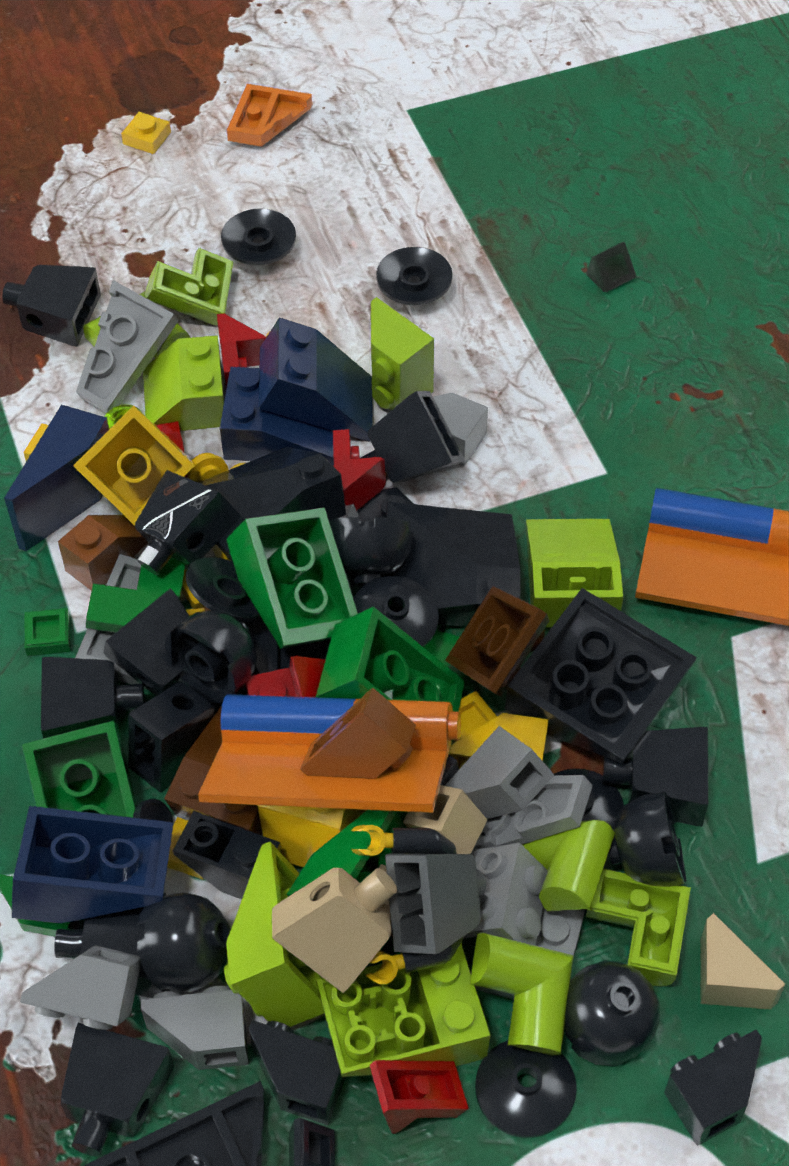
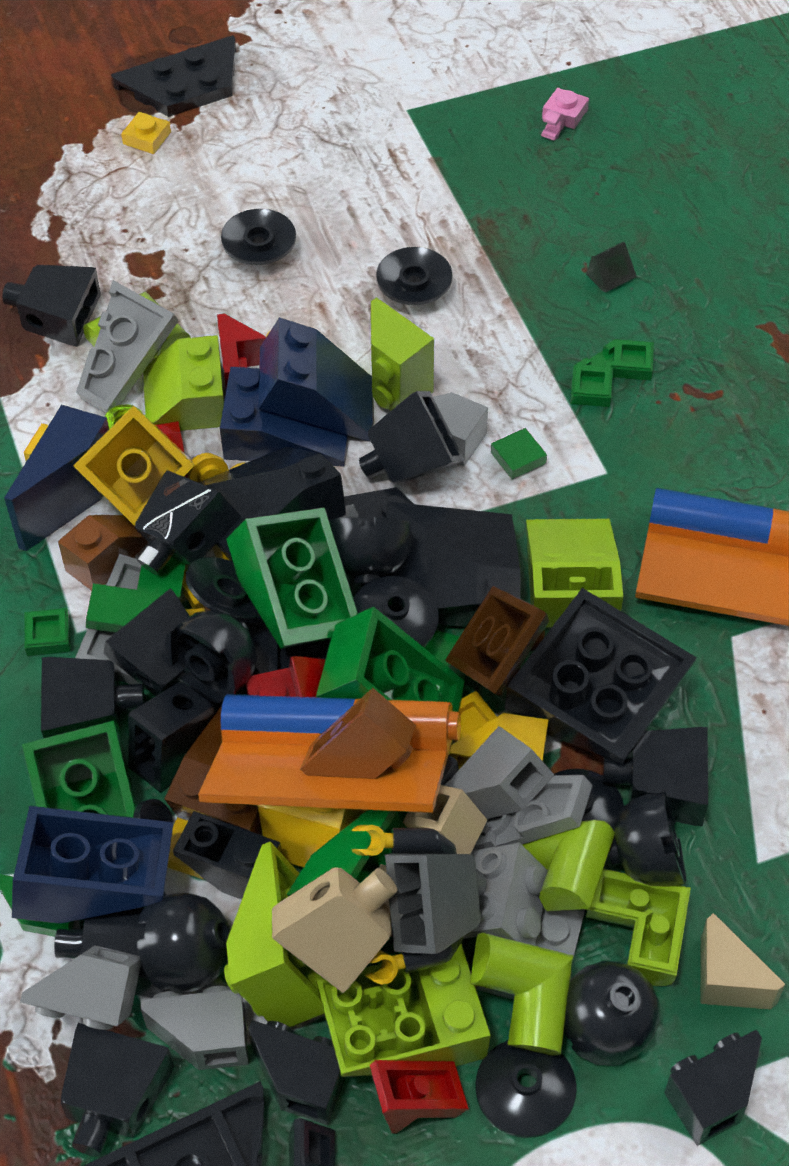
(183, 79): none -> black wing
(195, 294): lime brick -> none
(265, 113): orange wing -> none
(360, 476): red slope -> none
(518, 453): none -> green tile
(562, 110): none -> bright pink plate
(618, 360): none -> green tile

